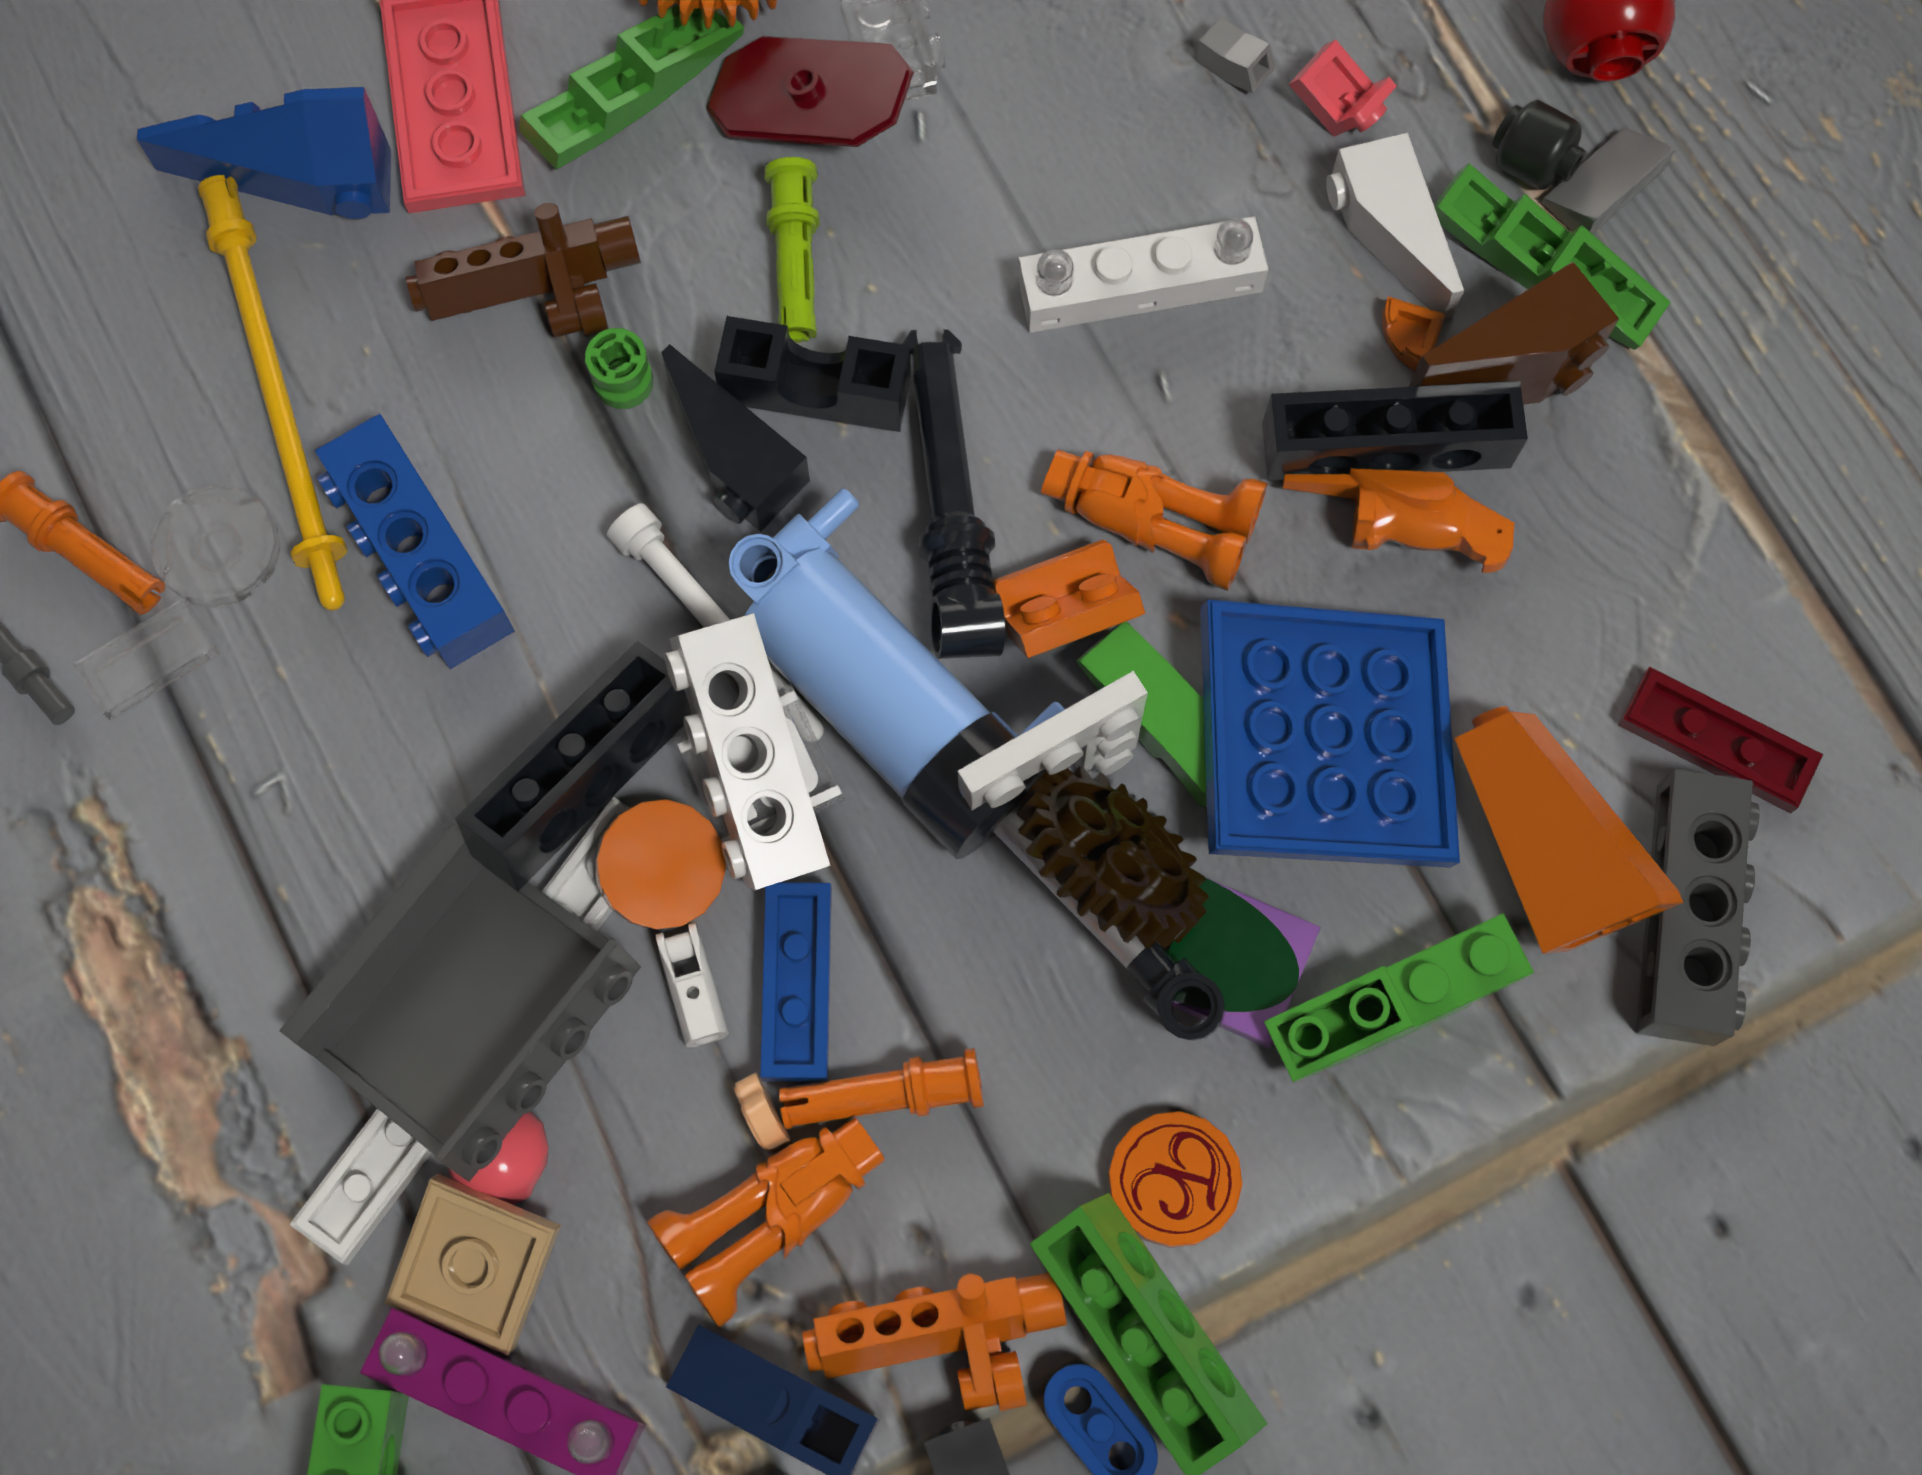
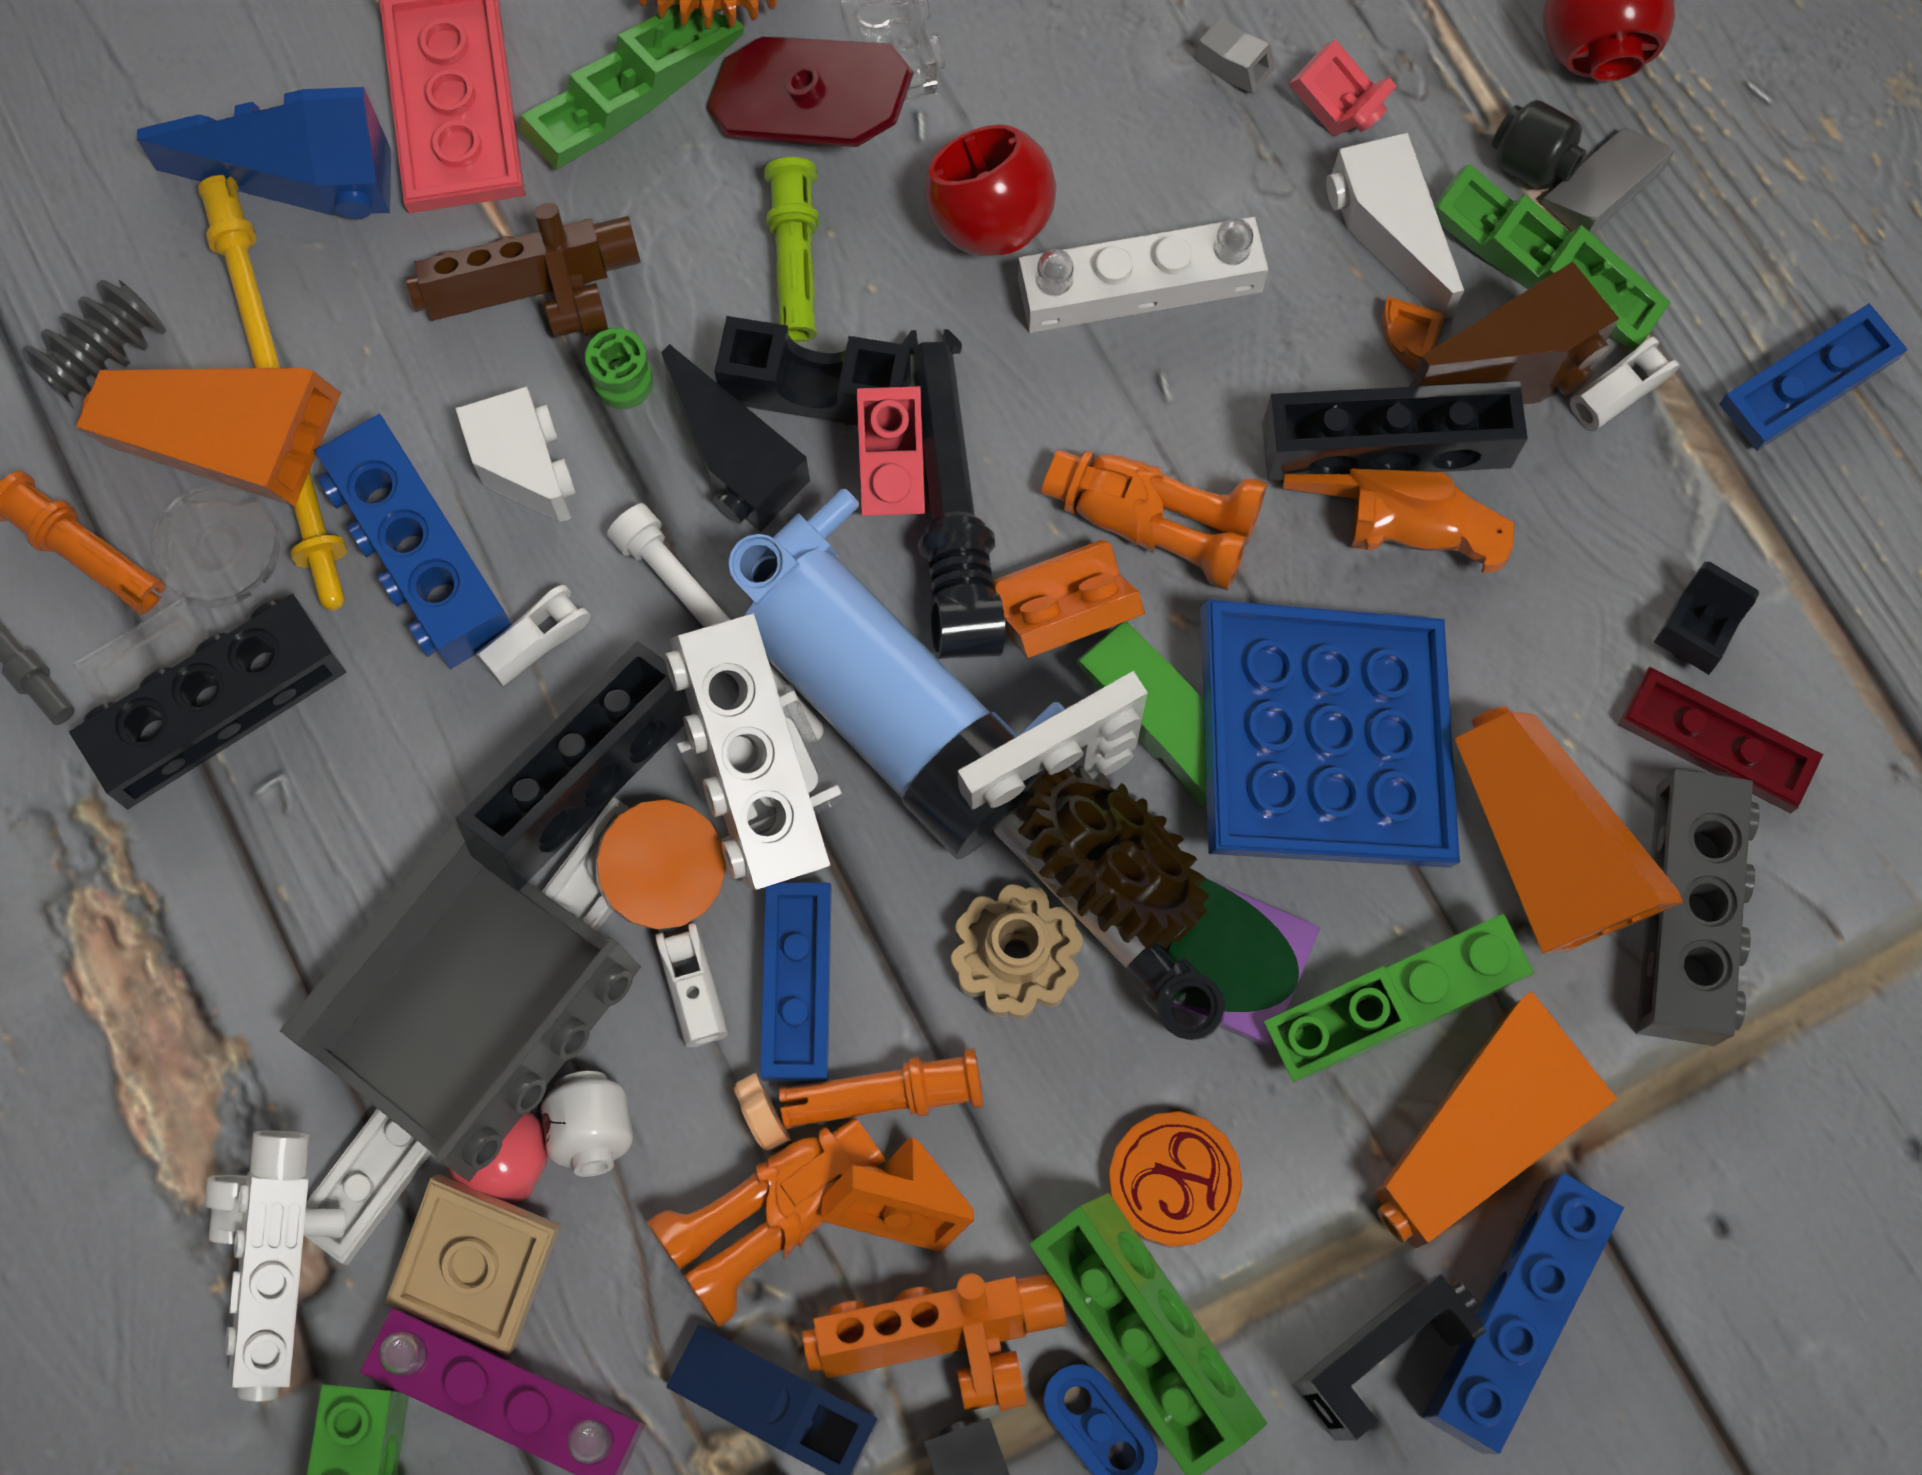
(92, 340): none -> dark grey piece
(194, 734): none -> black brick
(220, 424): none -> orange slope
(266, 1224): none -> white piece
(512, 452): none -> white slope
(525, 643): none -> white bar
(586, 1123): none -> white head
(890, 451): none -> coral slope
(901, 1202): none -> orange slope
(990, 190): none -> red wheel
(1012, 983): none -> tan plant
(1328, 1384): none -> black panel
(1498, 1118): none -> orange slope
(1523, 1313): none -> blue brick
(1622, 386): none -> white bar
(1706, 617): none -> black bracket
(1813, 376): none -> blue plate

